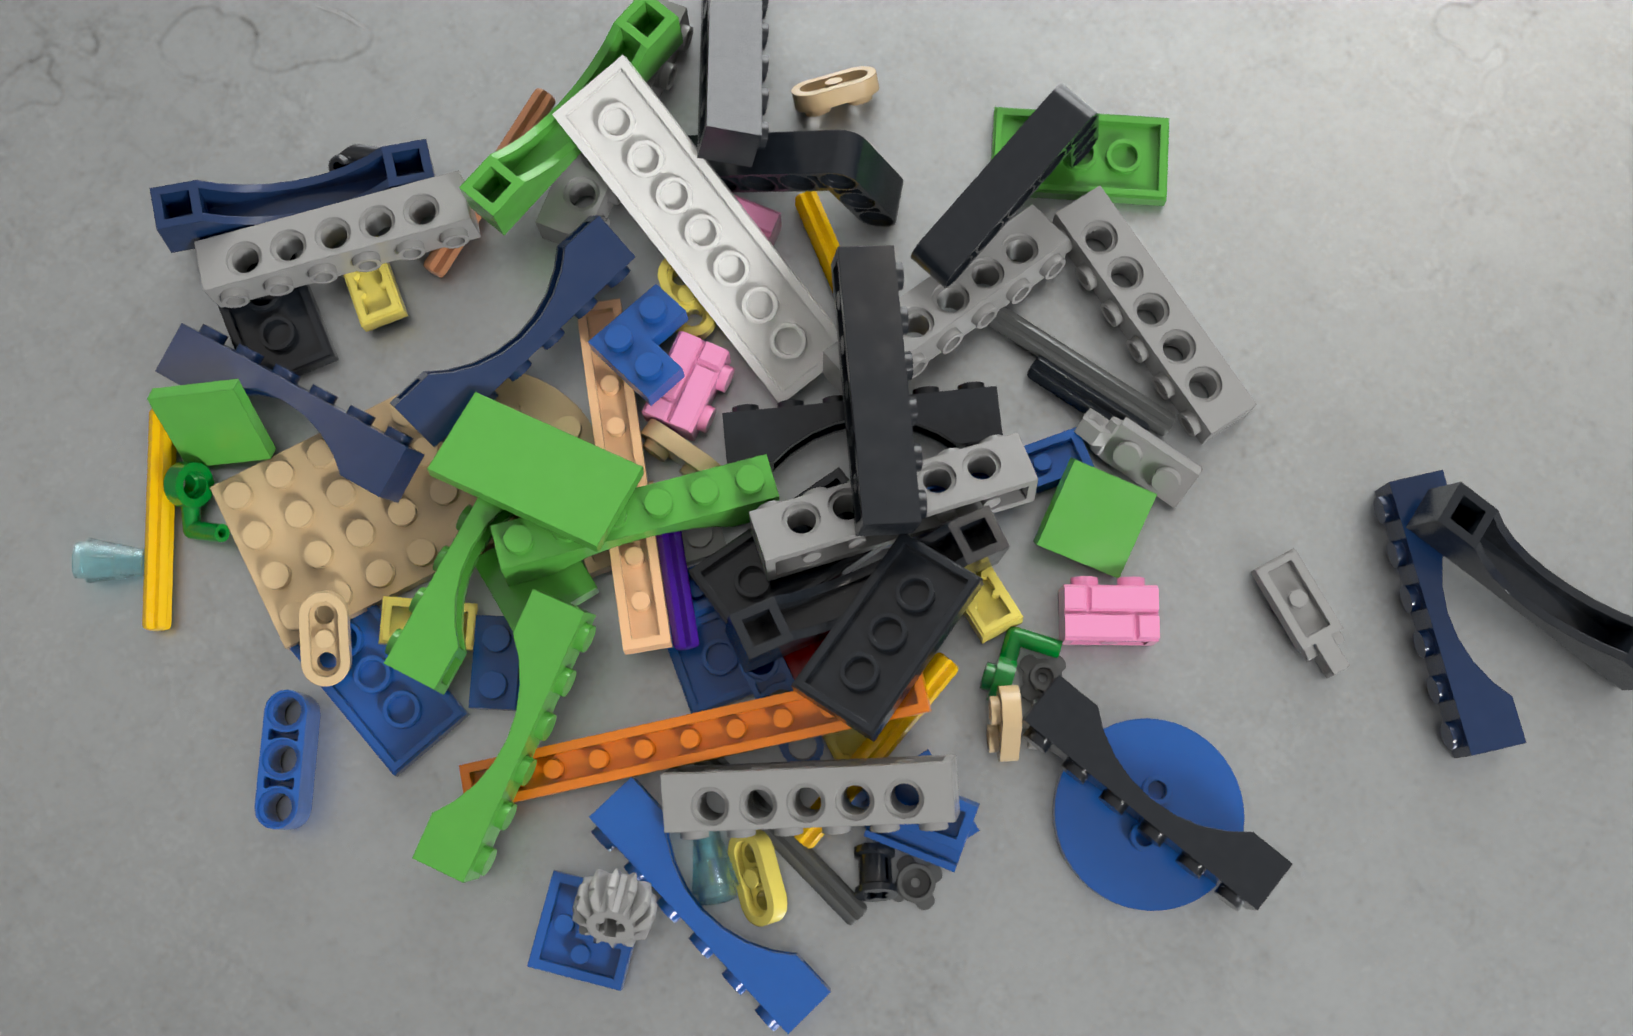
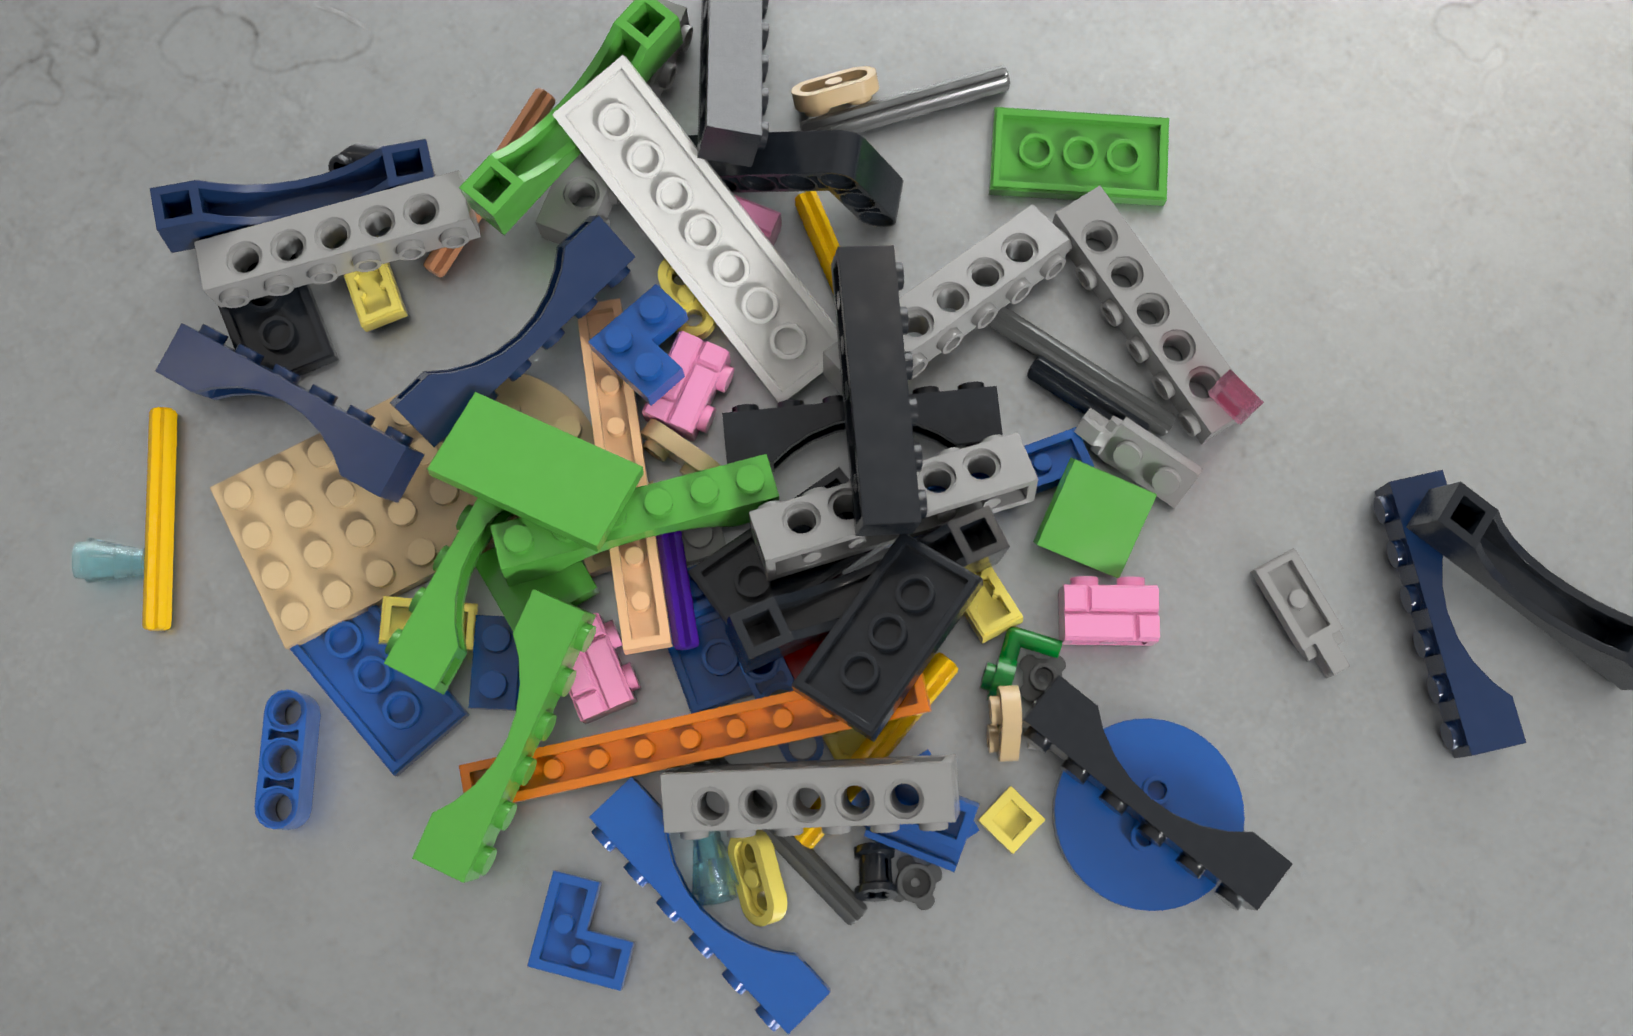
(191, 498): green plate -> none
(212, 422): bright green tile -> none
(322, 637): tan plate -> none
(601, 679): none -> bright pink brick
(614, 908): light grey gear -> none
(913, 102): none -> dark grey axle
(1011, 820): none -> light yellow plate
(1055, 132): black beam -> none
(1235, 397): none -> clear pink tile

